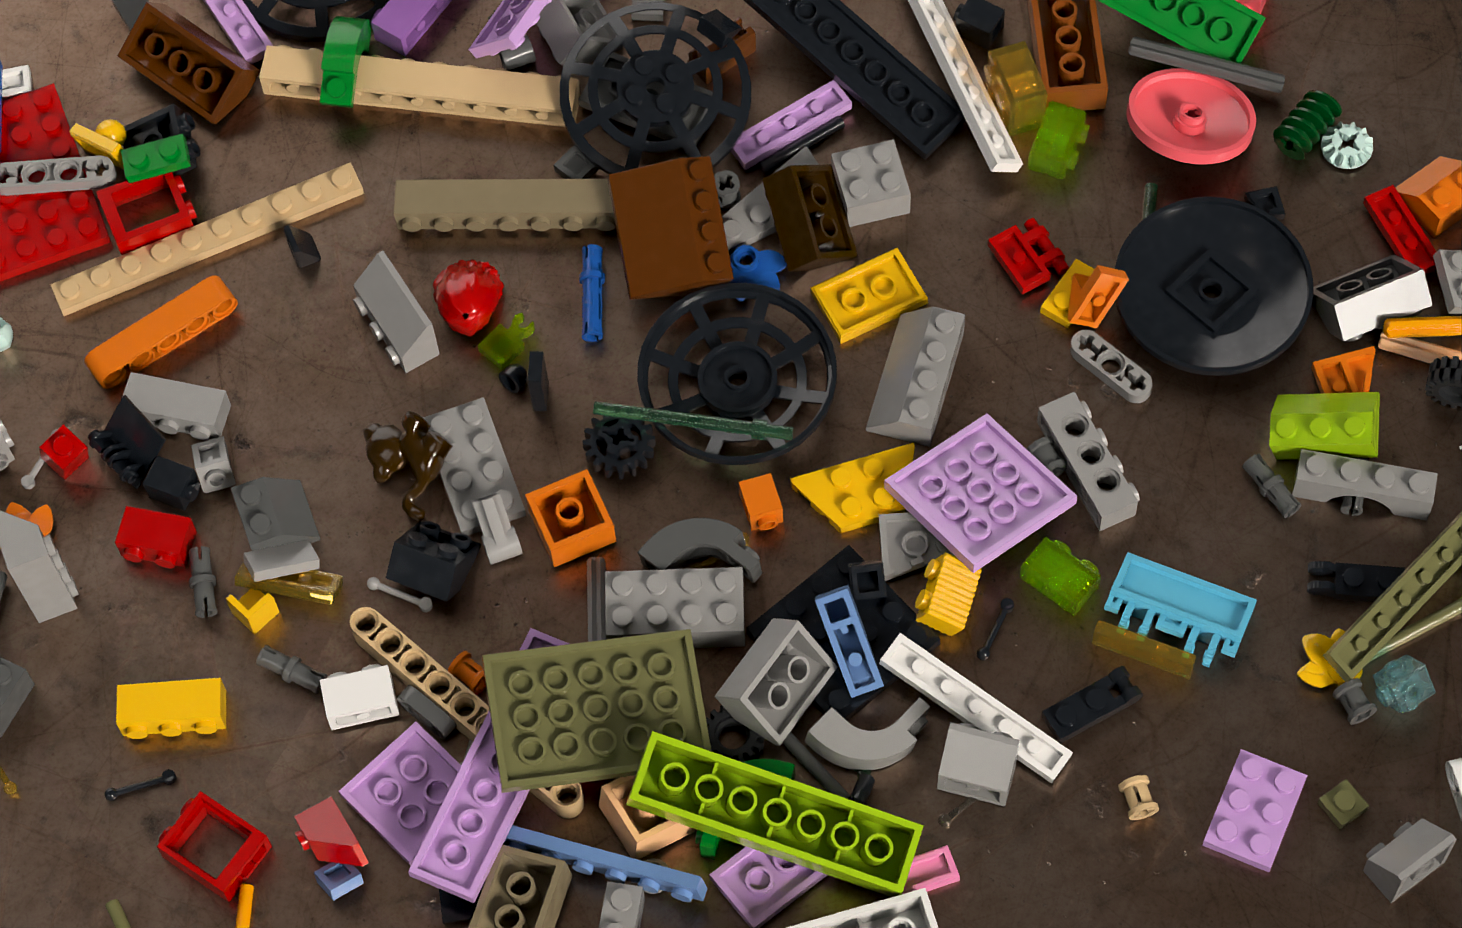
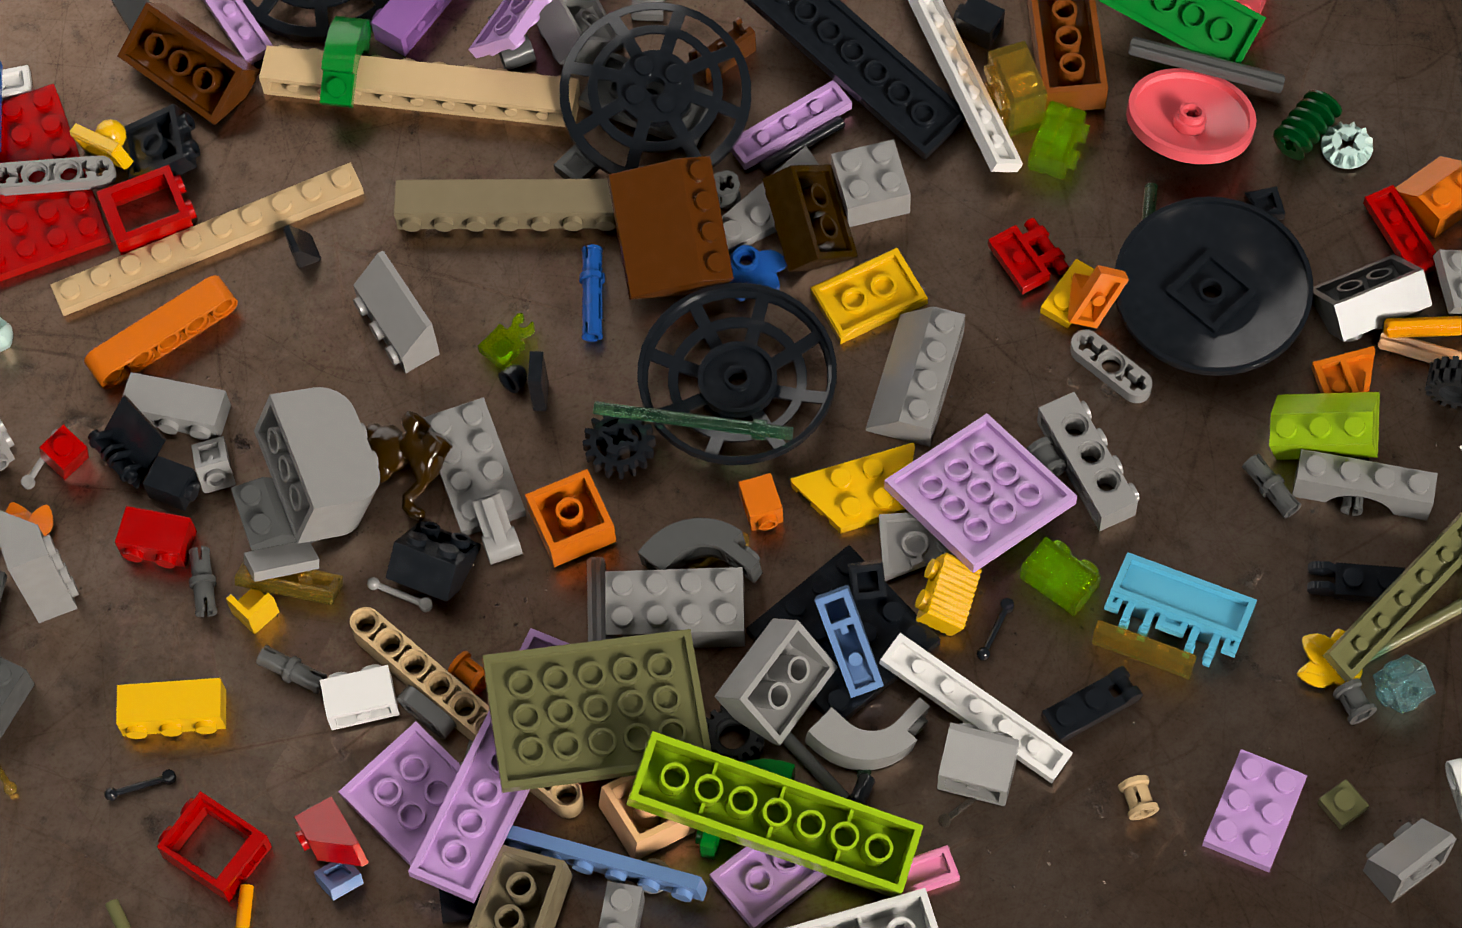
(155, 158): green plate -> none
(318, 461): none -> light grey brick
(470, 289): red piece -> none
(717, 27): black slope -> none

